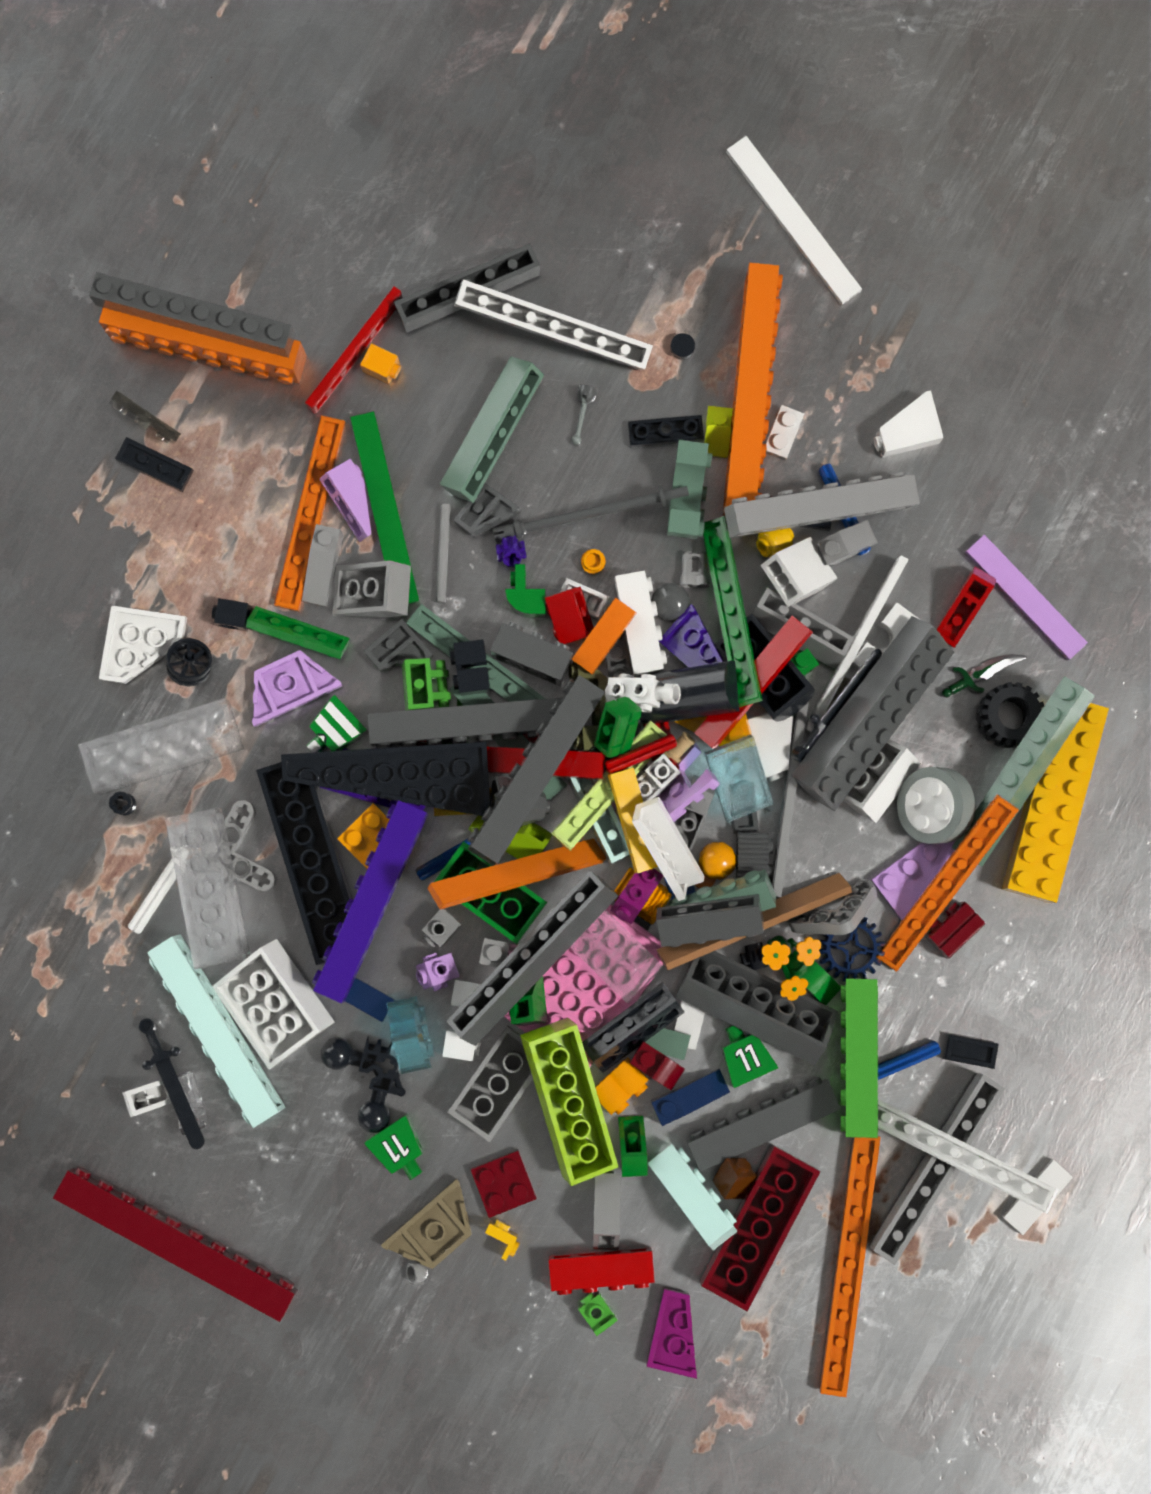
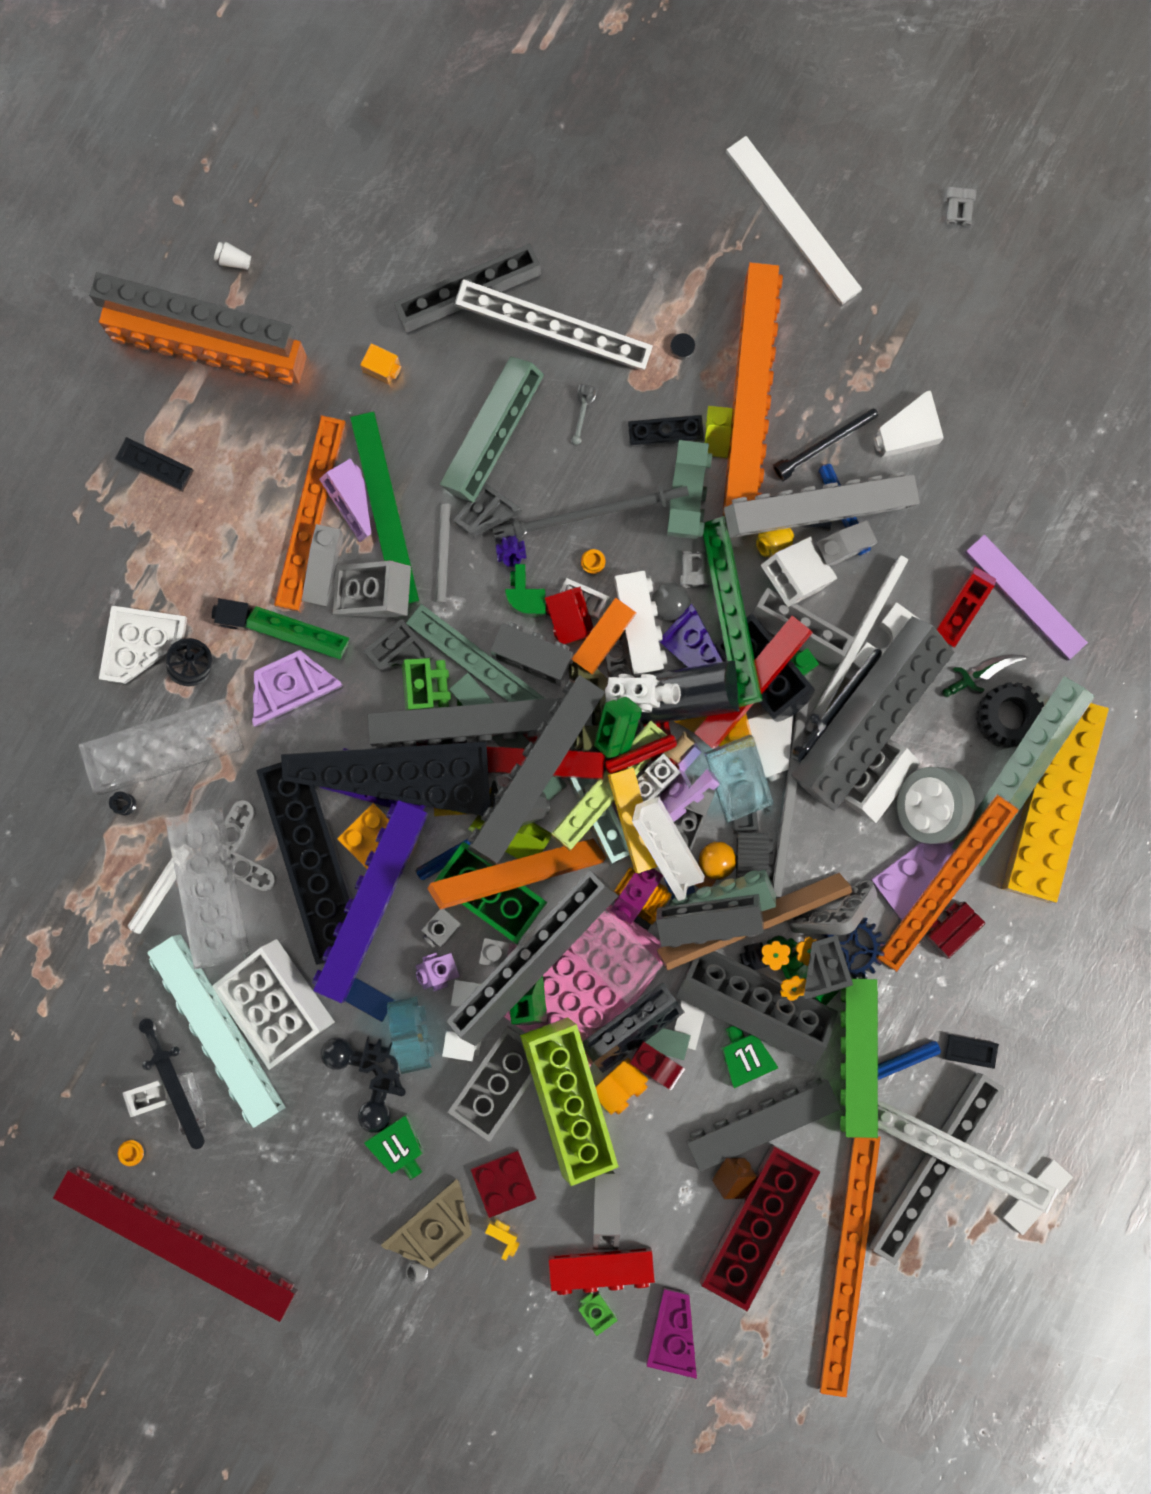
(130, 1153): none -> light orange plate
(143, 418): clear smoke wing -> none
(231, 256): none -> white cone
(335, 727): torso -> none
(353, 351): red tile -> none
(467, 655): black piece -> none
(633, 1146): green slope -> none
(689, 1097): dark blue slope -> none
(692, 1196): light aqua brick -> none
(784, 432): white plate -> none
(786, 467): none -> black piece
(826, 968): none -> dark grey wing
(960, 197): none -> light grey piece

